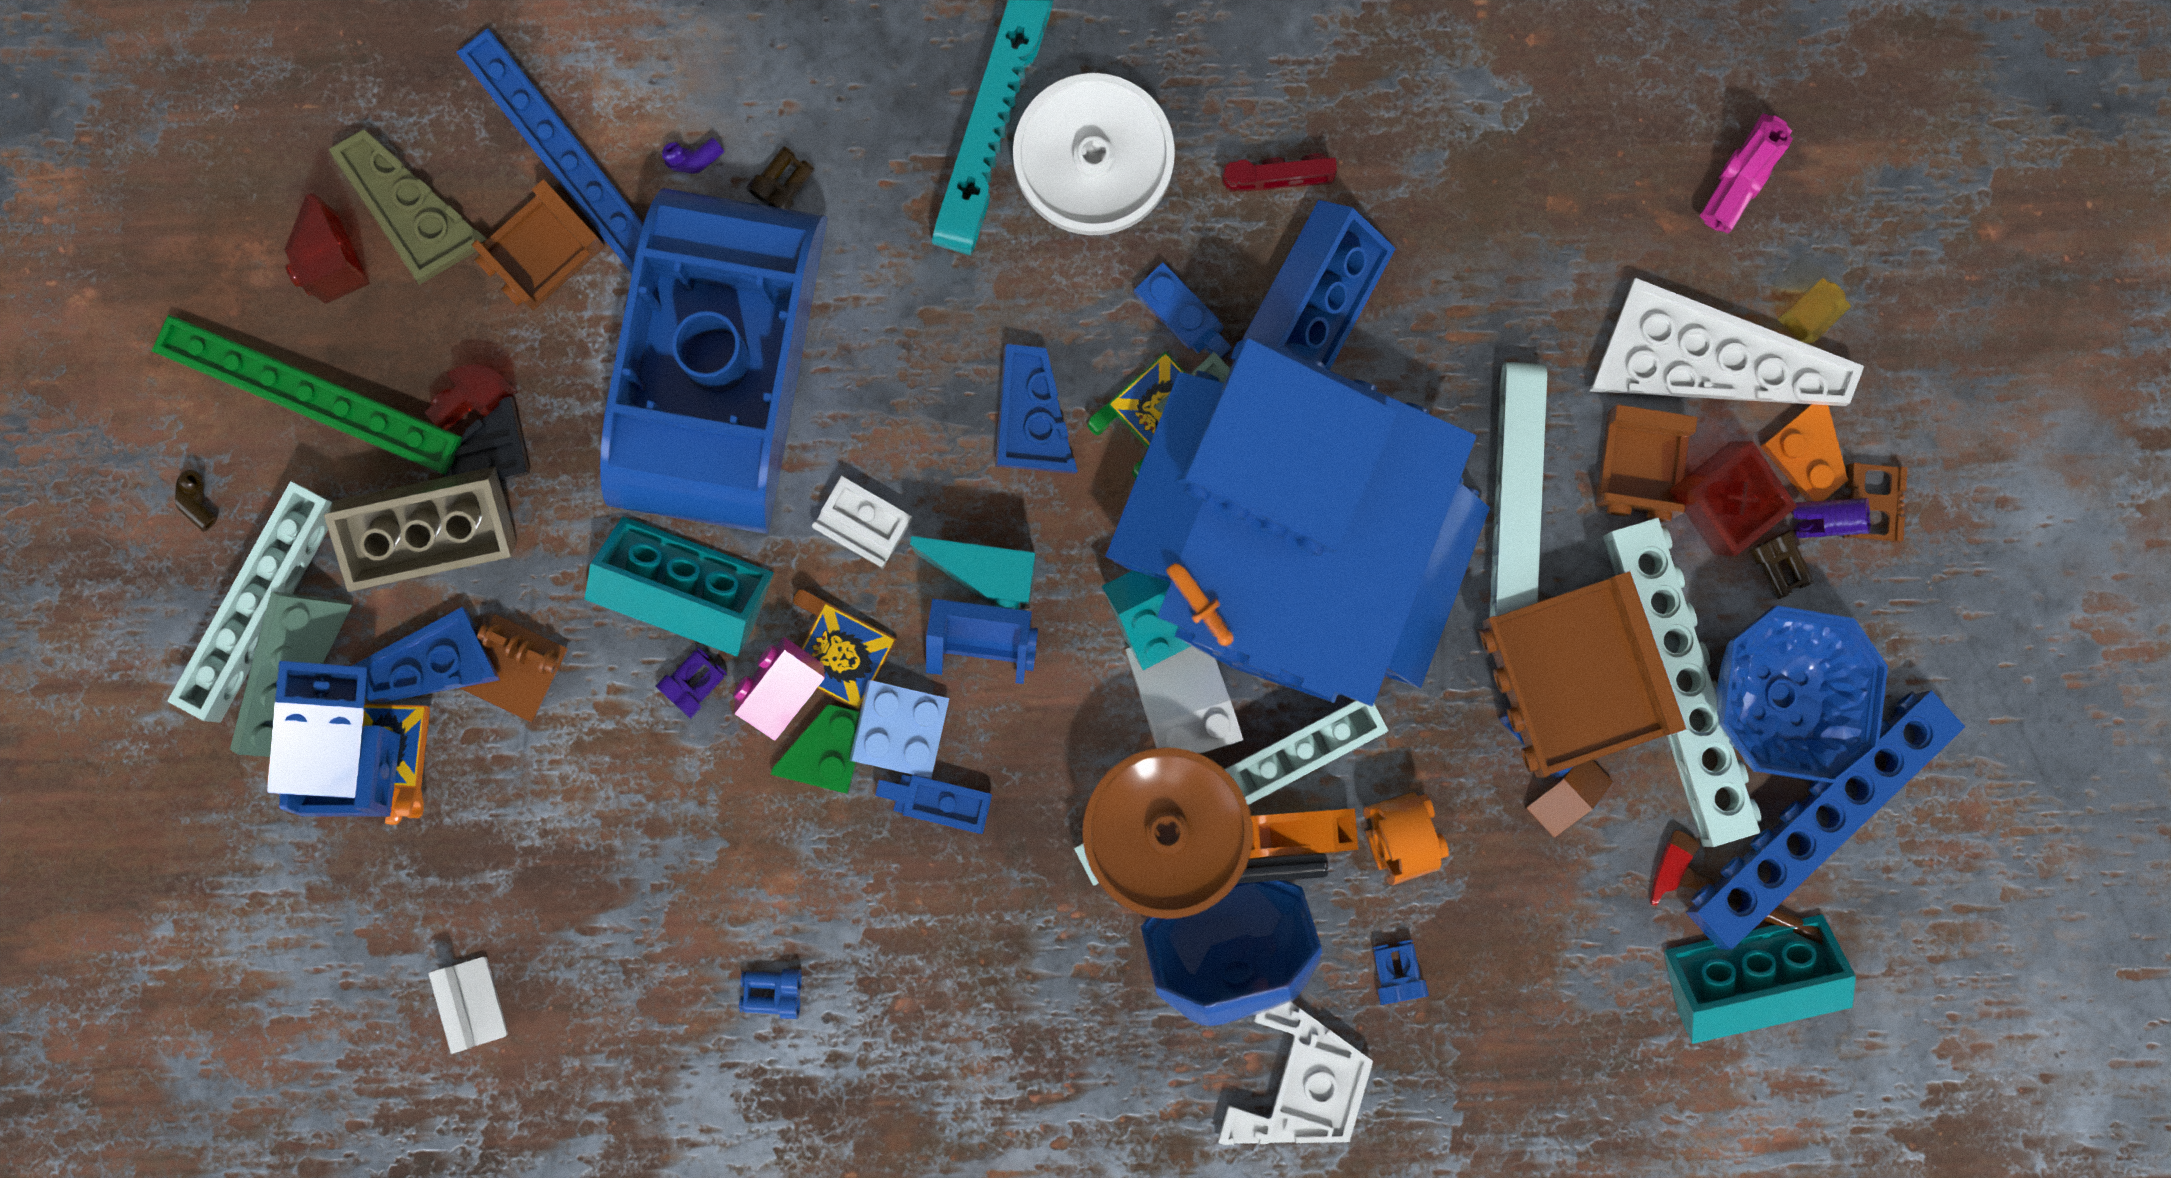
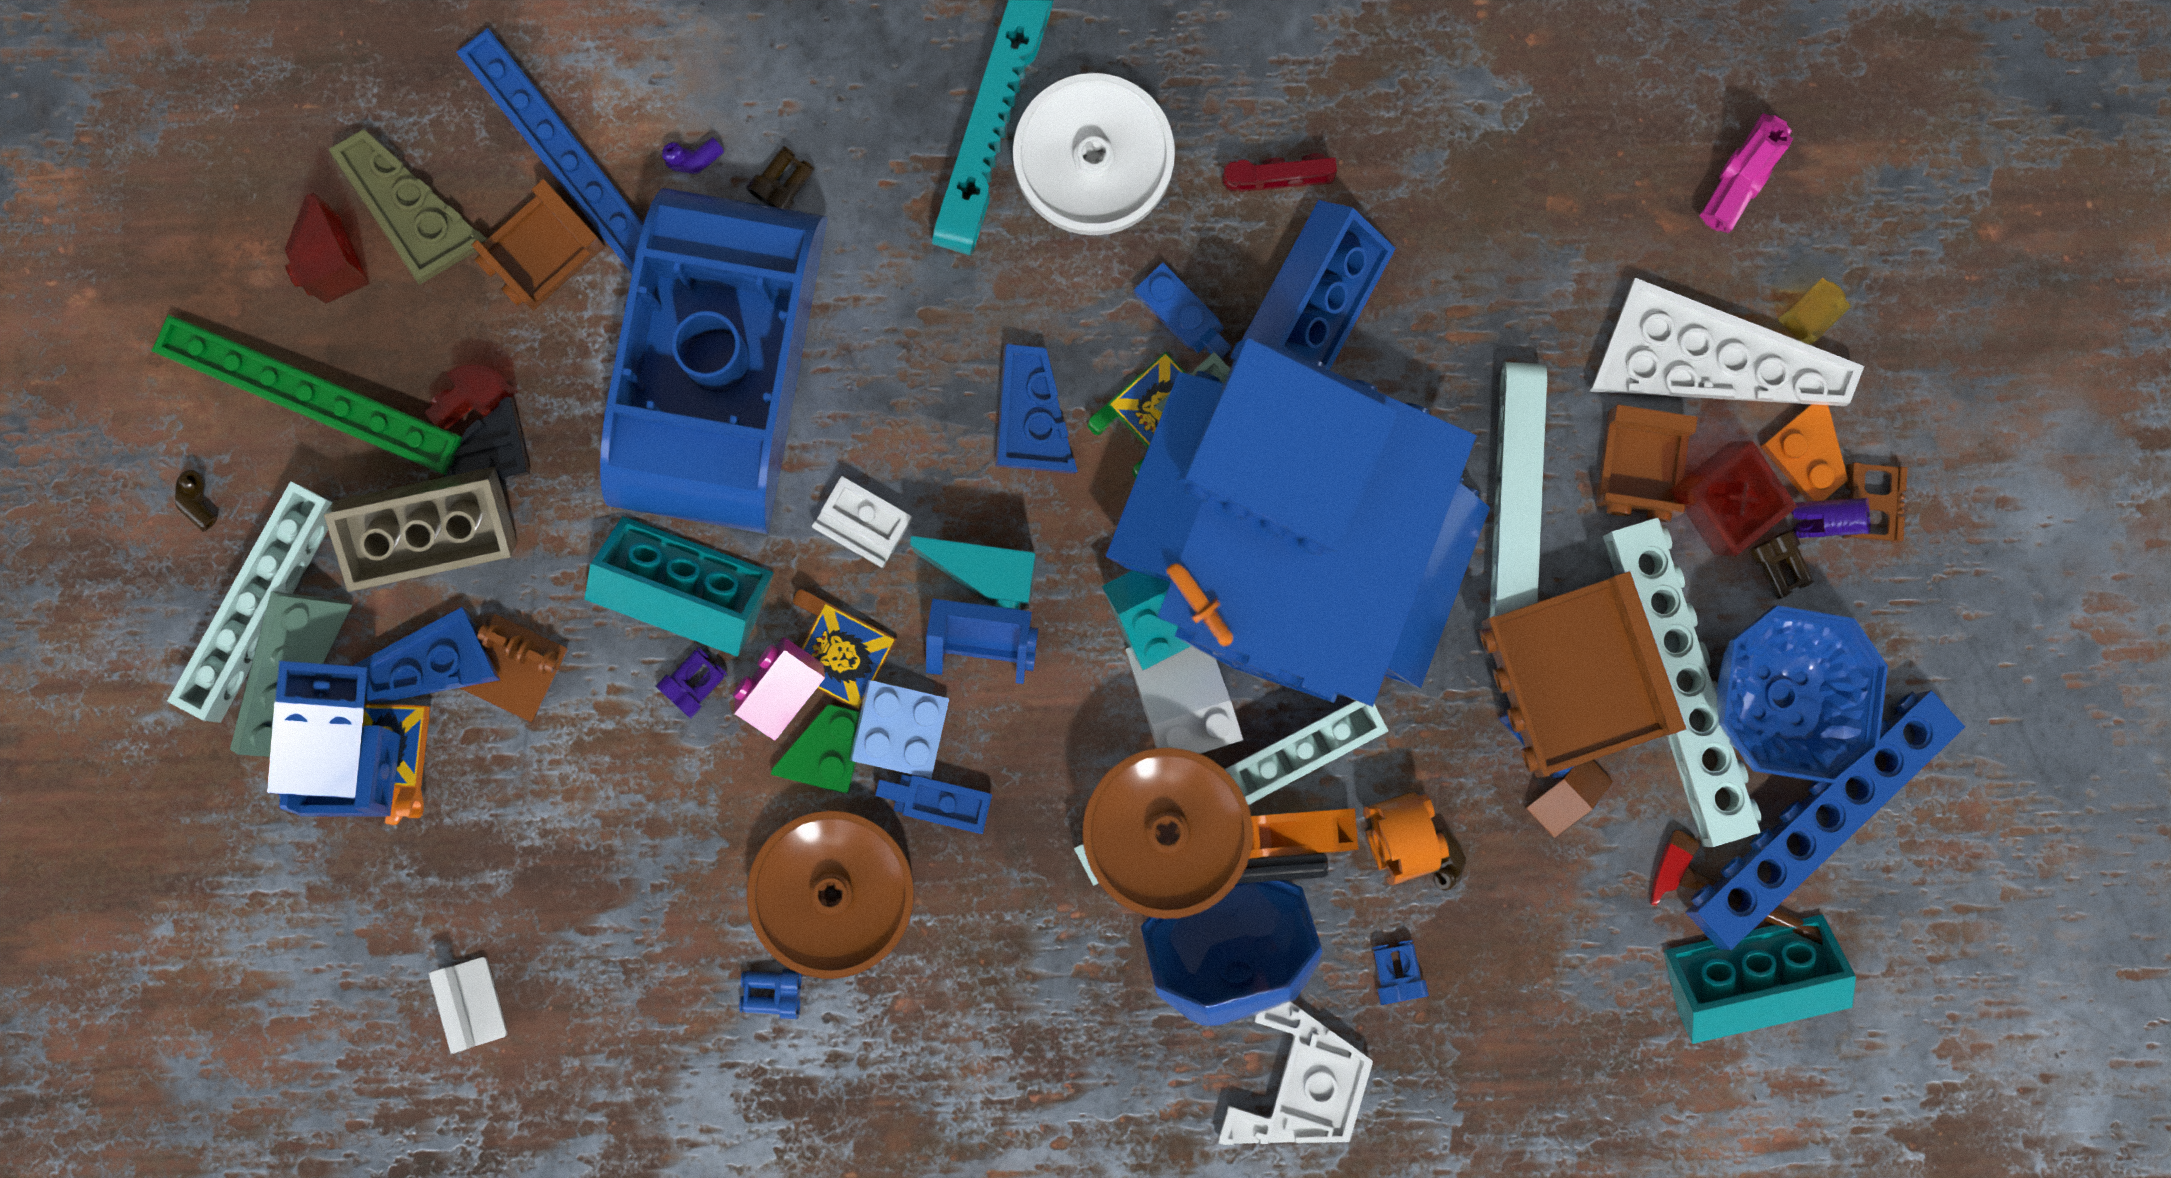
(791, 903): none -> dark orange dish
(1452, 866): none -> dark brown arm

